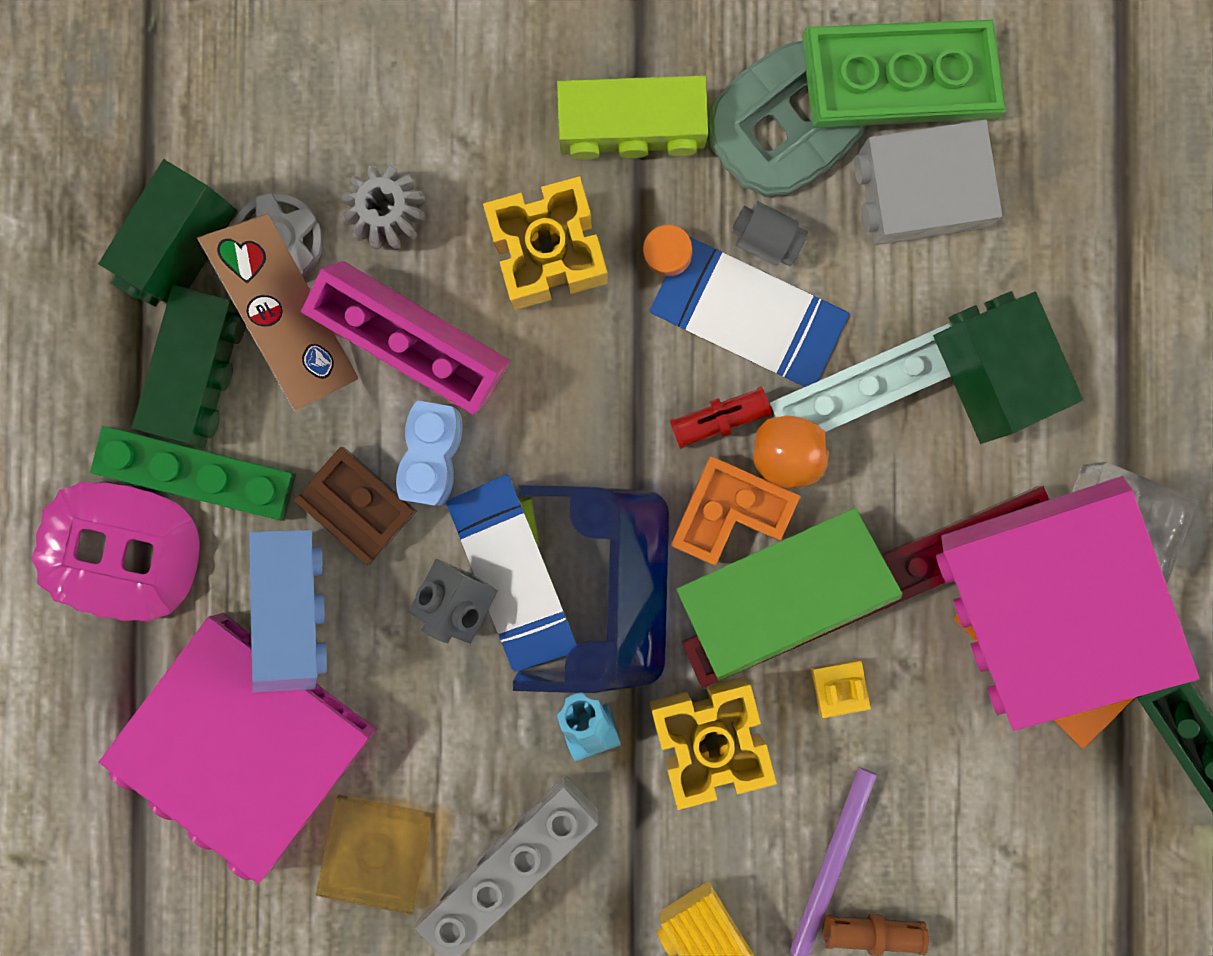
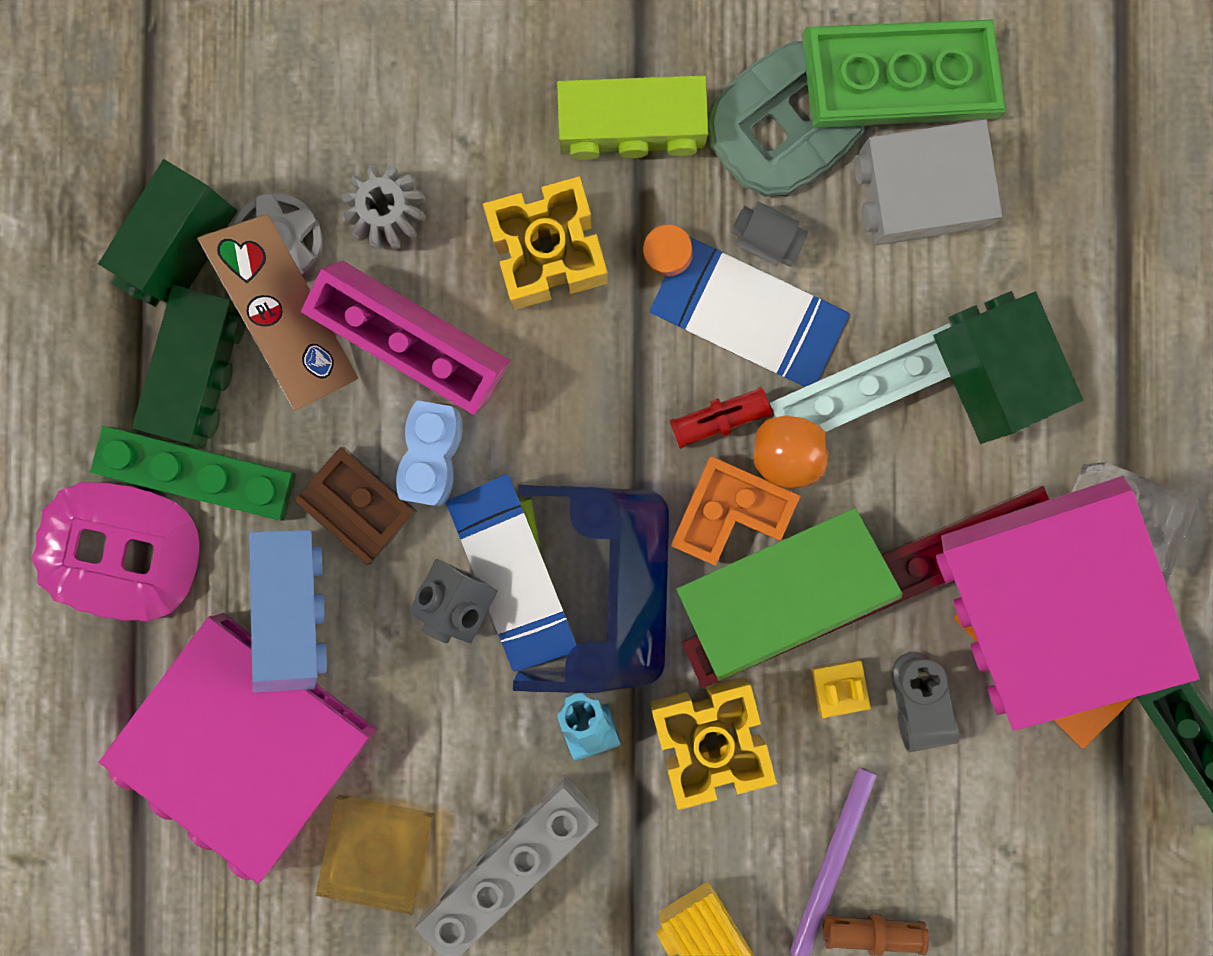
(923, 711): none -> dark grey piece

